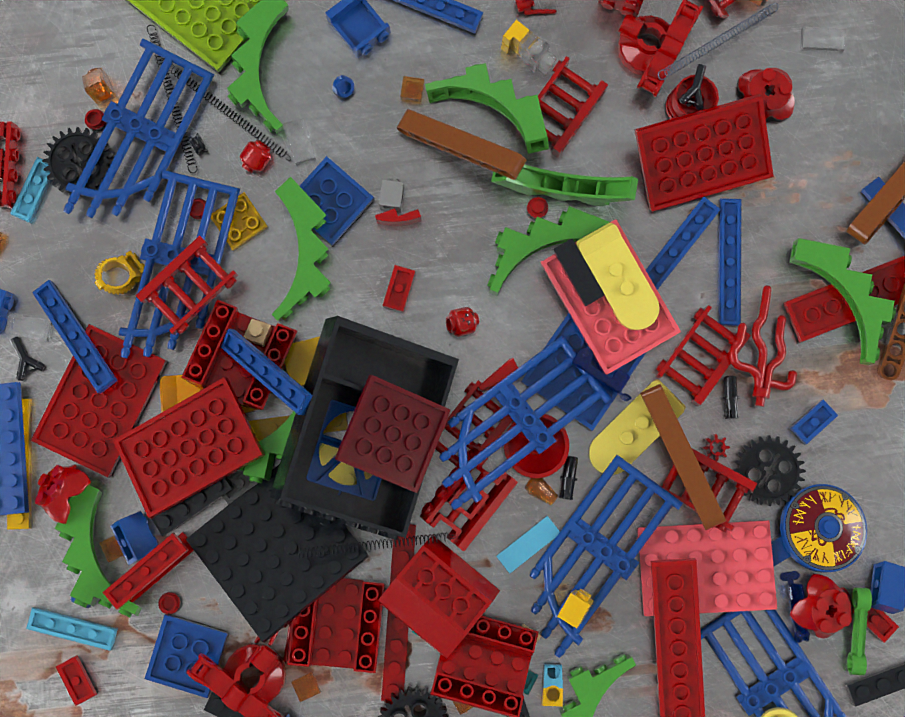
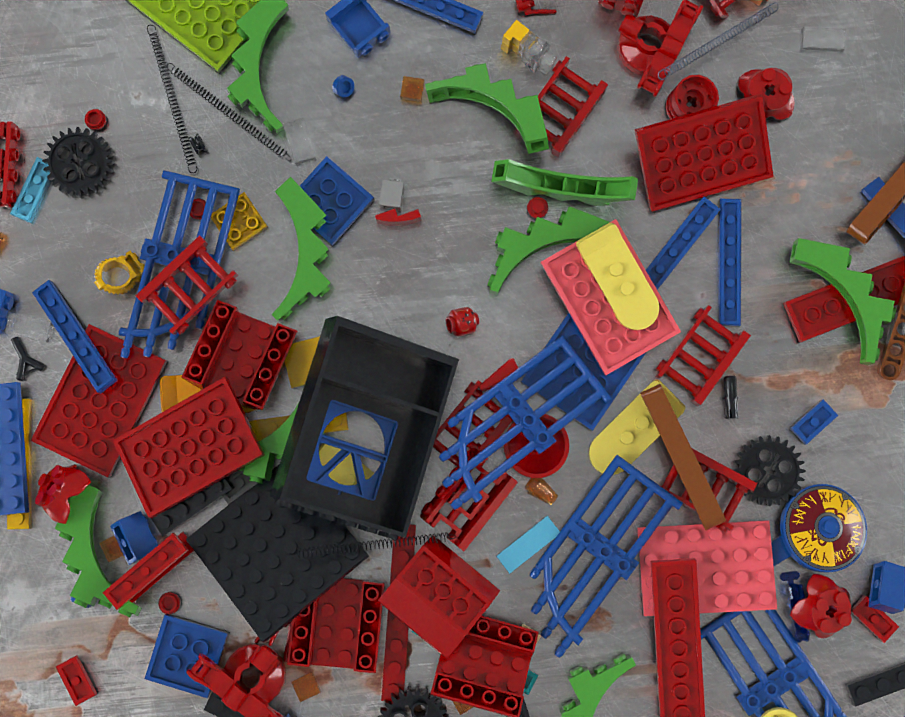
(72, 628): medium azure tile -> none
(98, 85): clear orange slope -> none
(138, 126): blue piece -> none
(255, 156): red head -> none
(258, 332): tan plate -> none
(266, 372): blue tile -> none
(392, 434): dark red plate -> none
(399, 288): red plate -> none
(462, 144): dark orange beam -> none
(552, 685): leg -> none
(568, 478): black axle -> none
(576, 607): yellow brick -> none
(578, 272): black tile -> none
(616, 383): clear blue piece -> none
(695, 89): black piece -> none
(709, 447): red gear -> none
(763, 373): red plant -> none
(862, 604): bright green piece -> none

